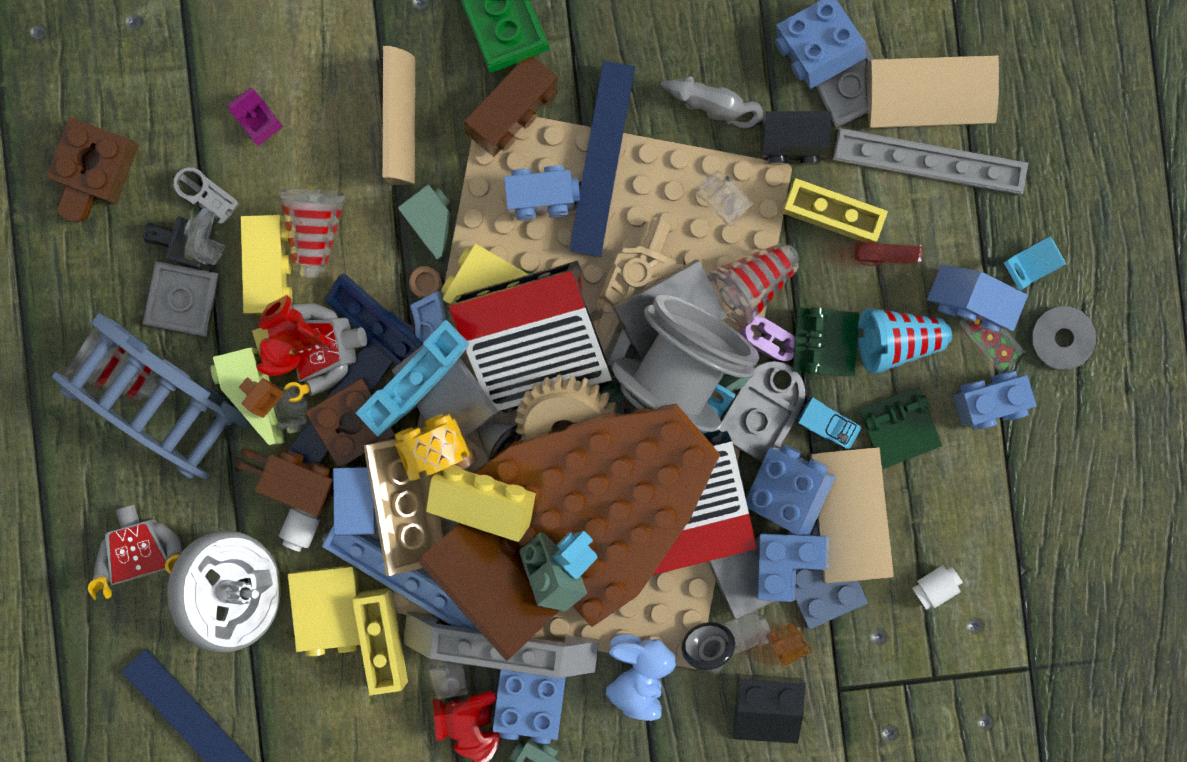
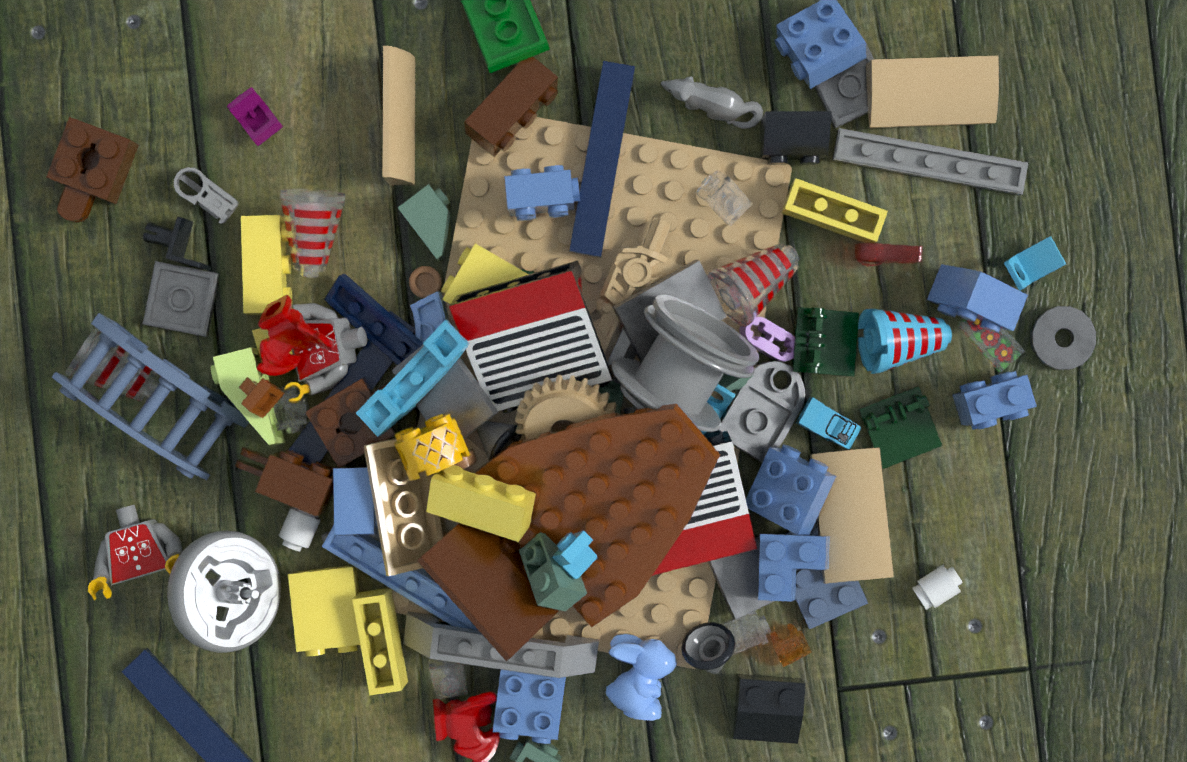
(198, 241): clear bracket -> none

